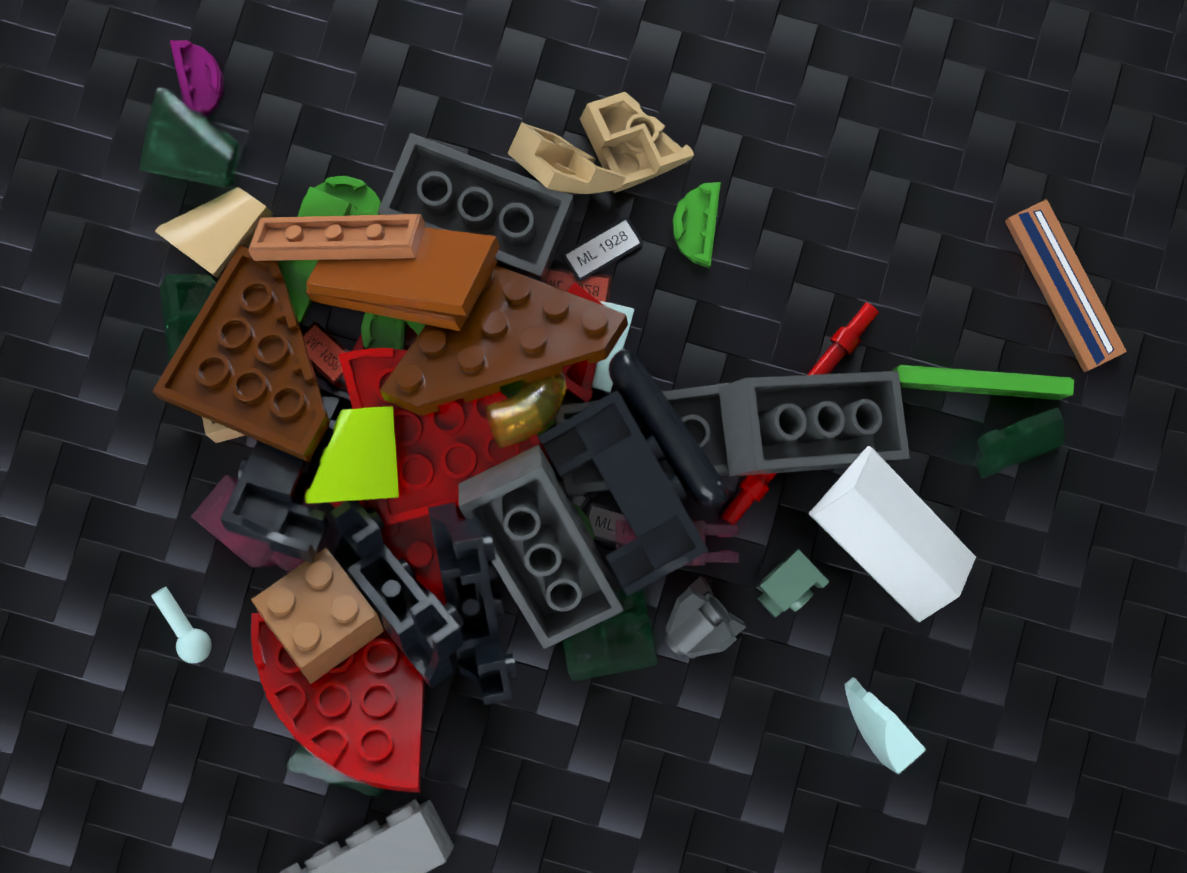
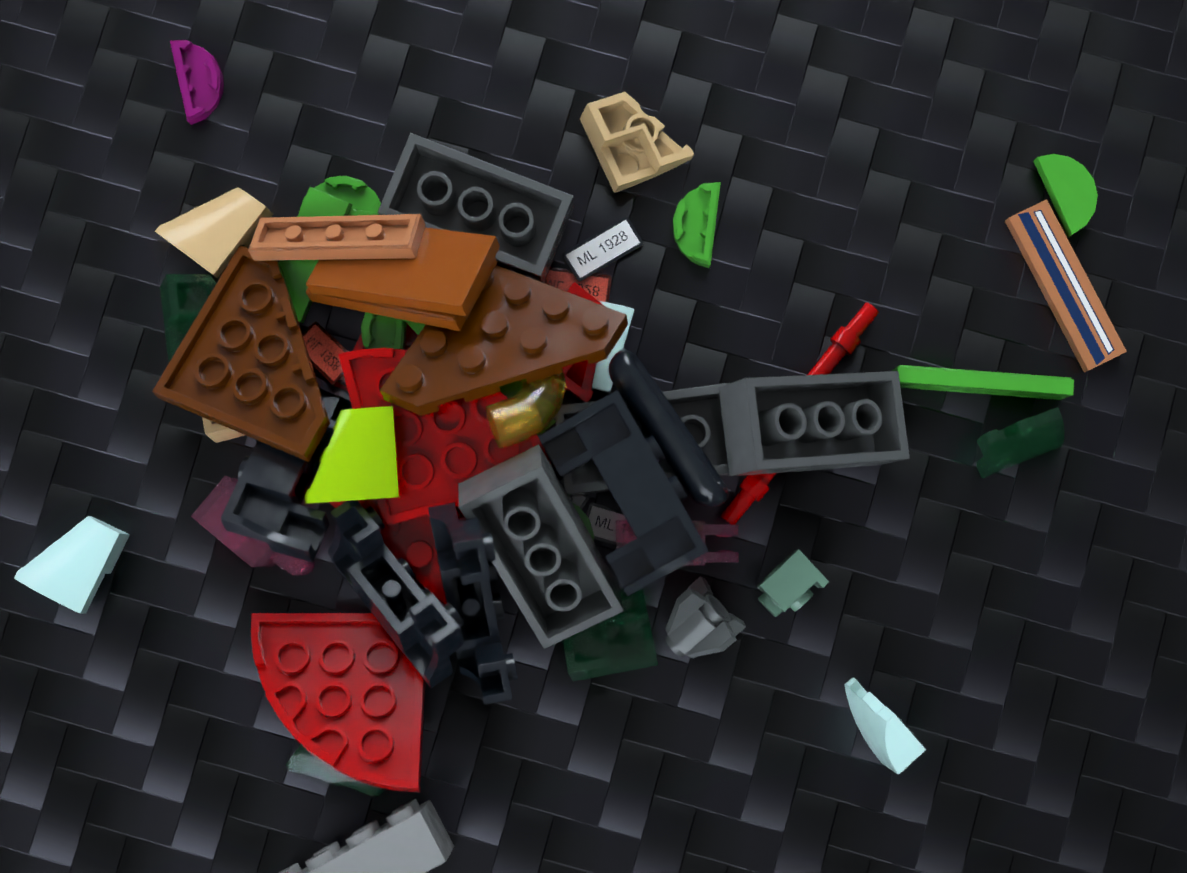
(75, 564): none -> light aqua slope
(186, 145): clear green slope -> none
(192, 643): light aqua bar -> none
(318, 615): medium nougat brick -> none
(560, 164): tan slope -> none
(895, 536): white slope -> none
(1069, 189): none -> bright green tile

